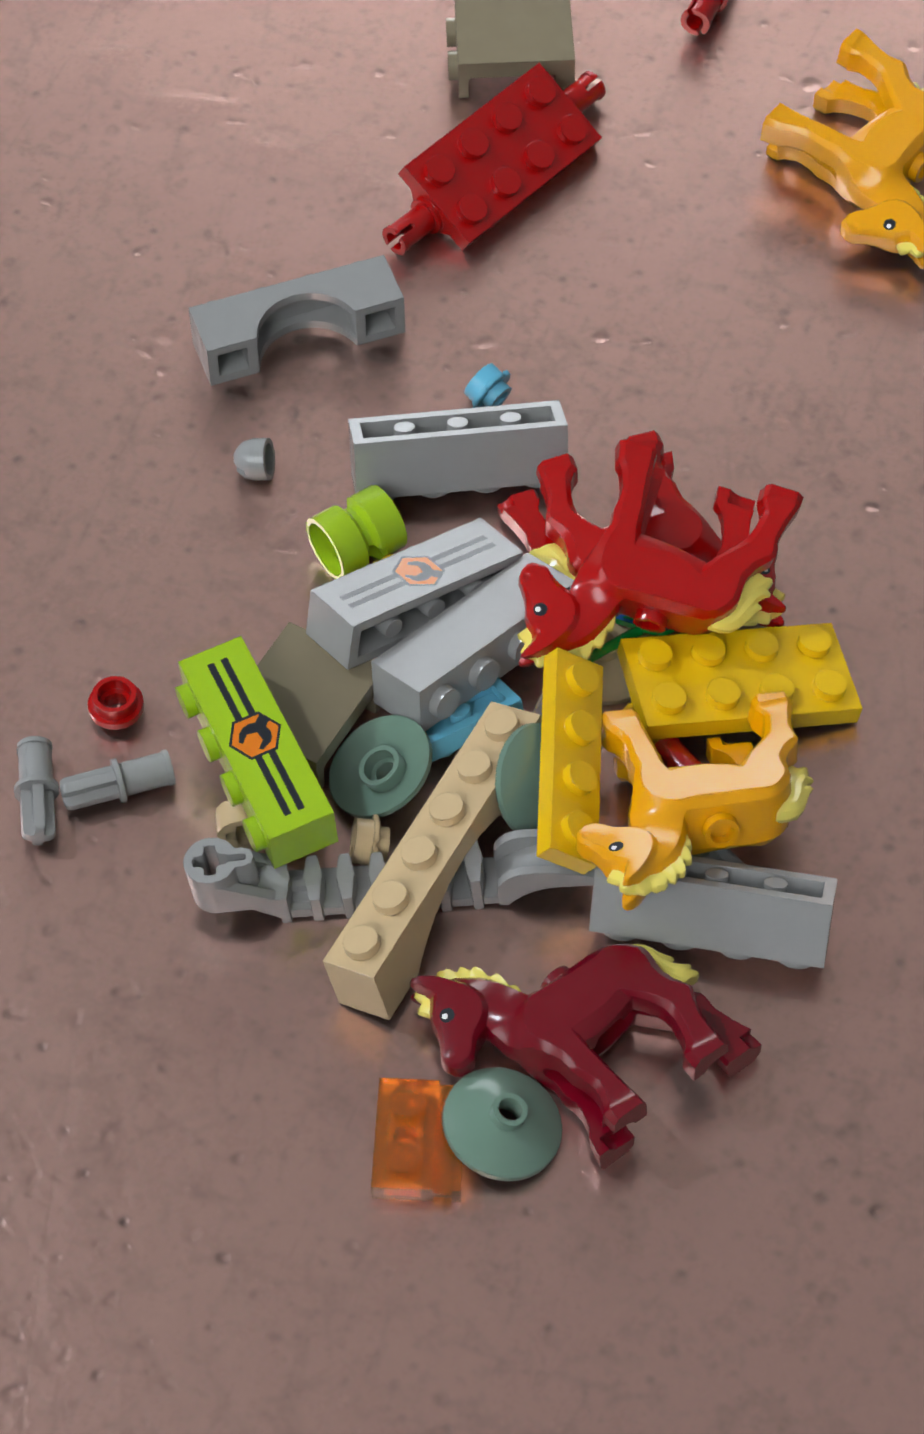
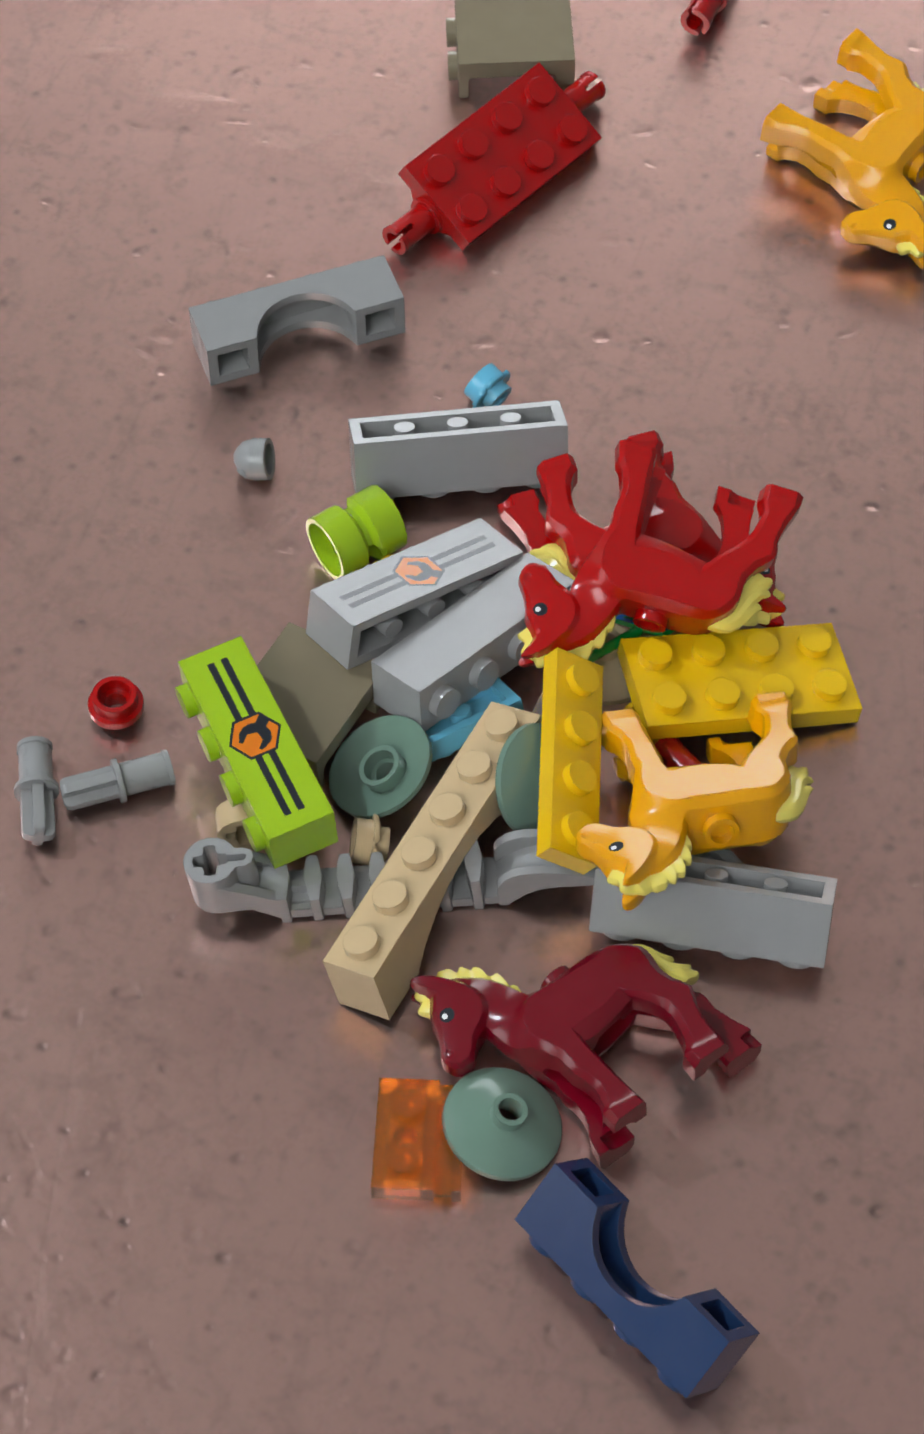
(580, 1225): none -> dark blue arch

